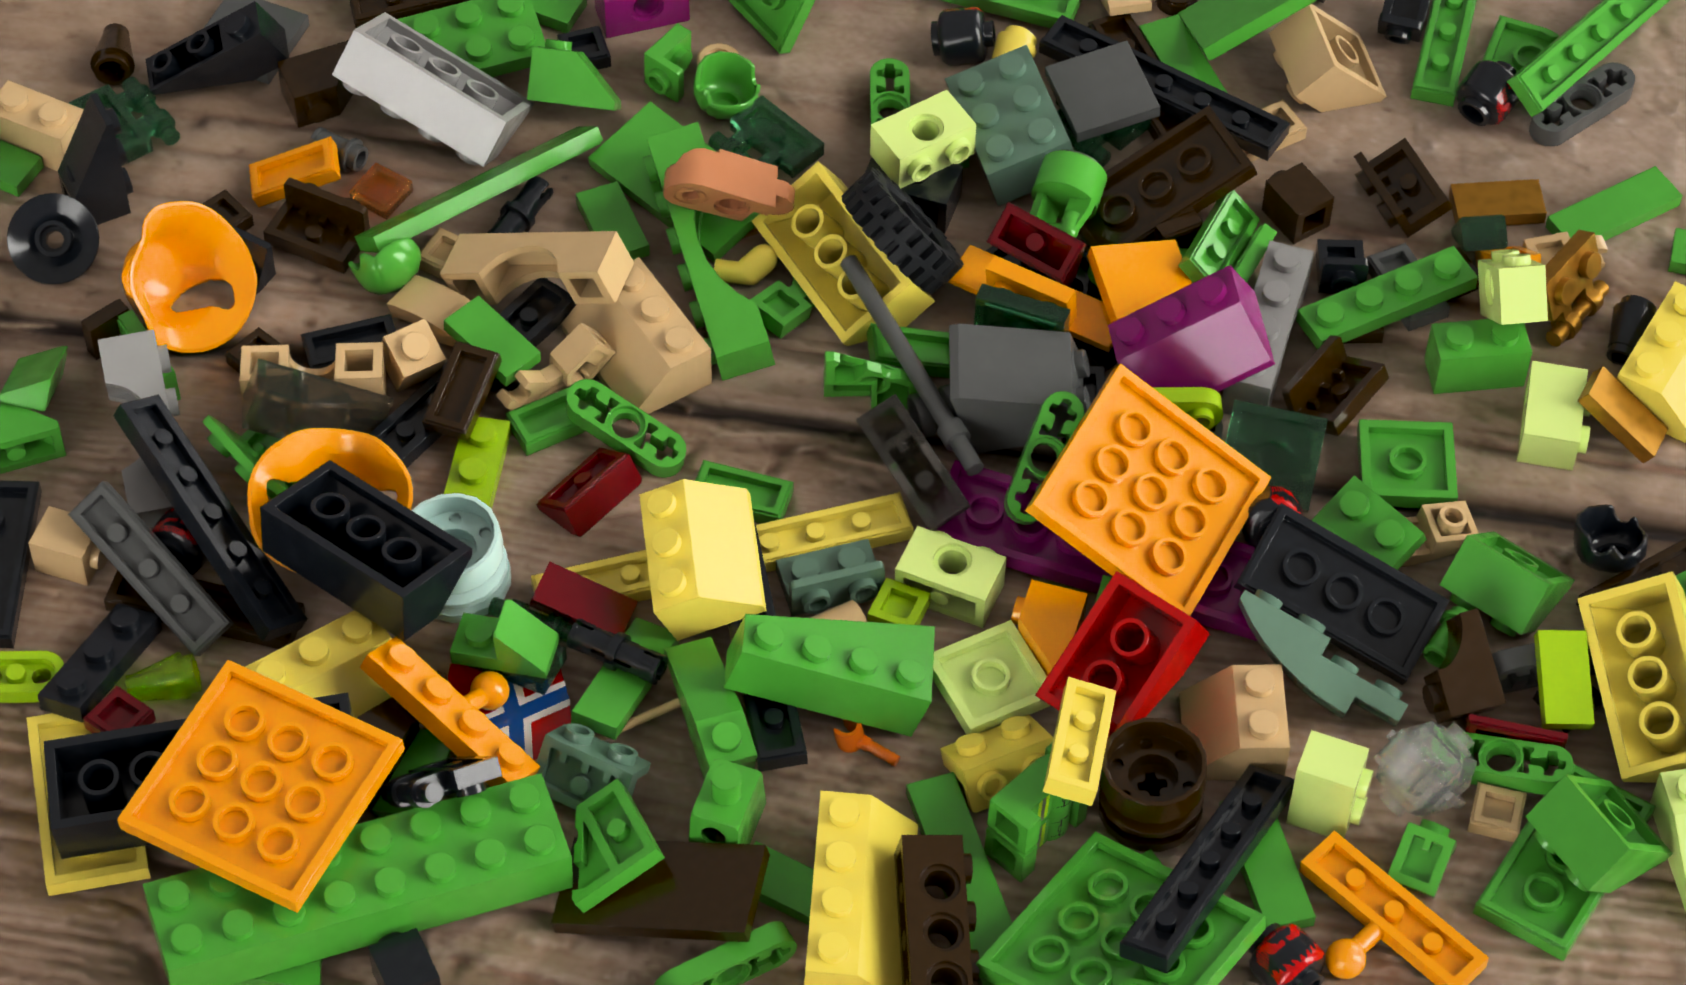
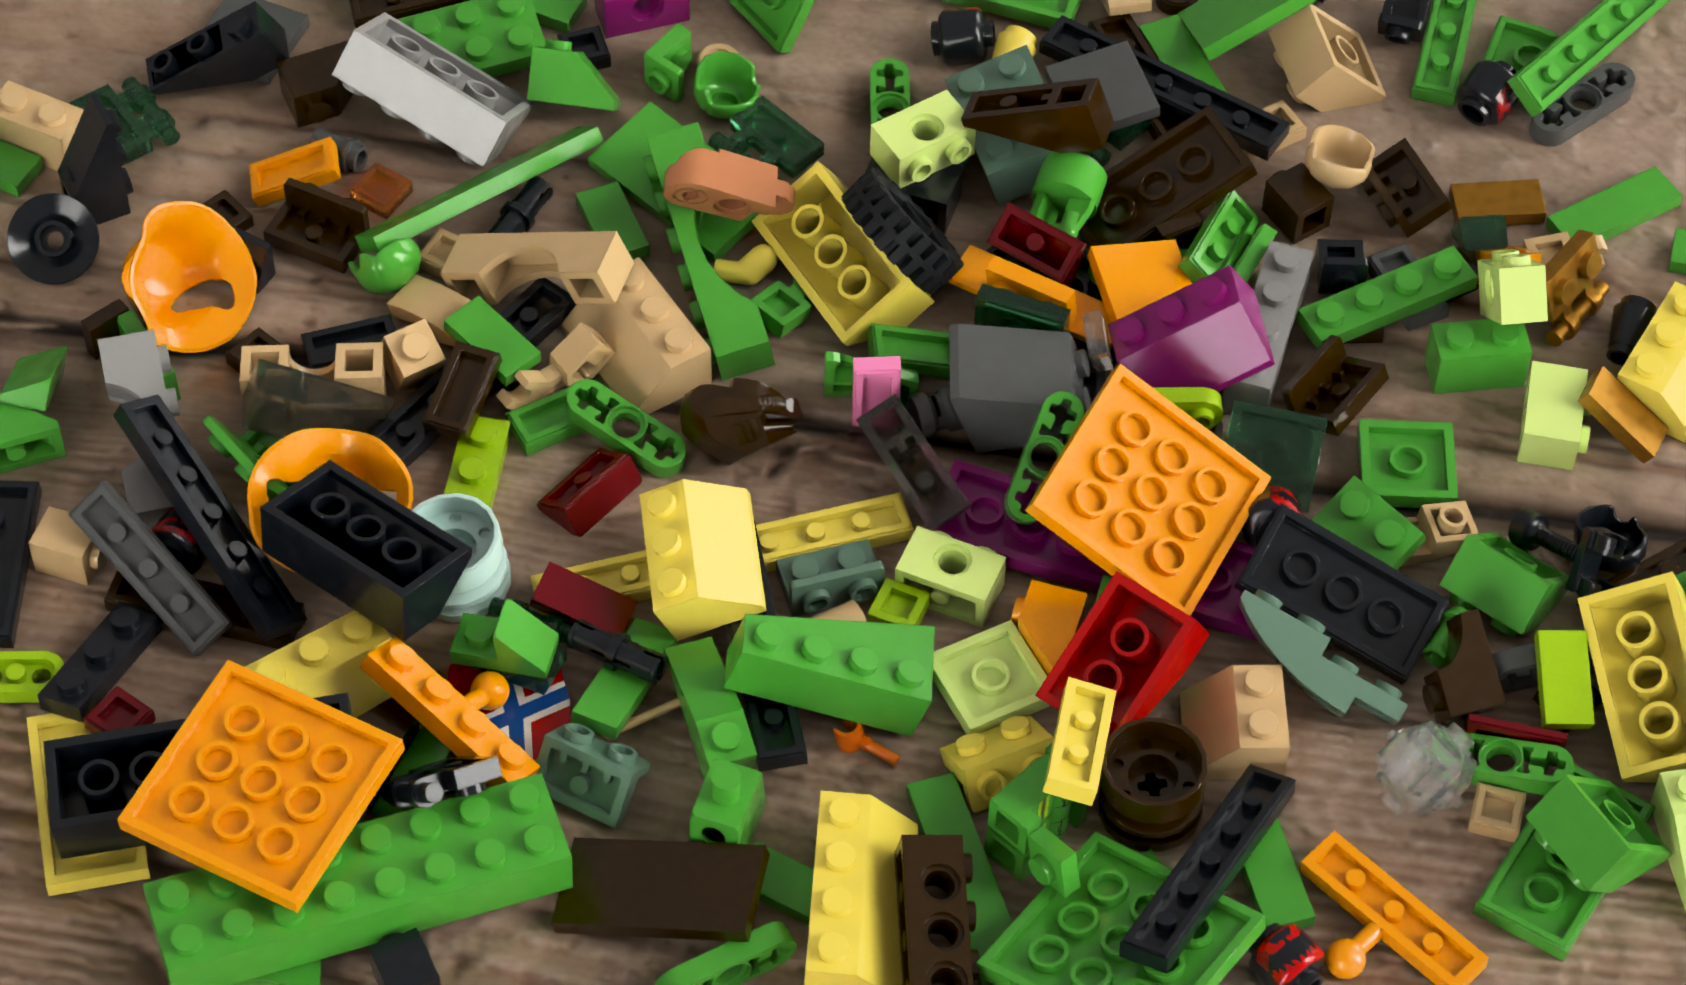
(113, 56): dark brown cone -> none
(167, 679): clear neon green cone -> none
(610, 845): bright green wing -> none
(737, 418): none -> dark brown helmet
(768, 494): bright green tile -> none
(873, 382): none -> bright pink tile
(951, 429): dark grey bar -> none
(1048, 116): none -> dark brown slope
(1053, 862): none -> bright green plate
(1097, 341): none -> clear tile
(1329, 785): yellowish green brick -> none
(1339, 156): none -> tan hair
(1423, 857): bright green bracket -> none
(1532, 530): none -> black bar

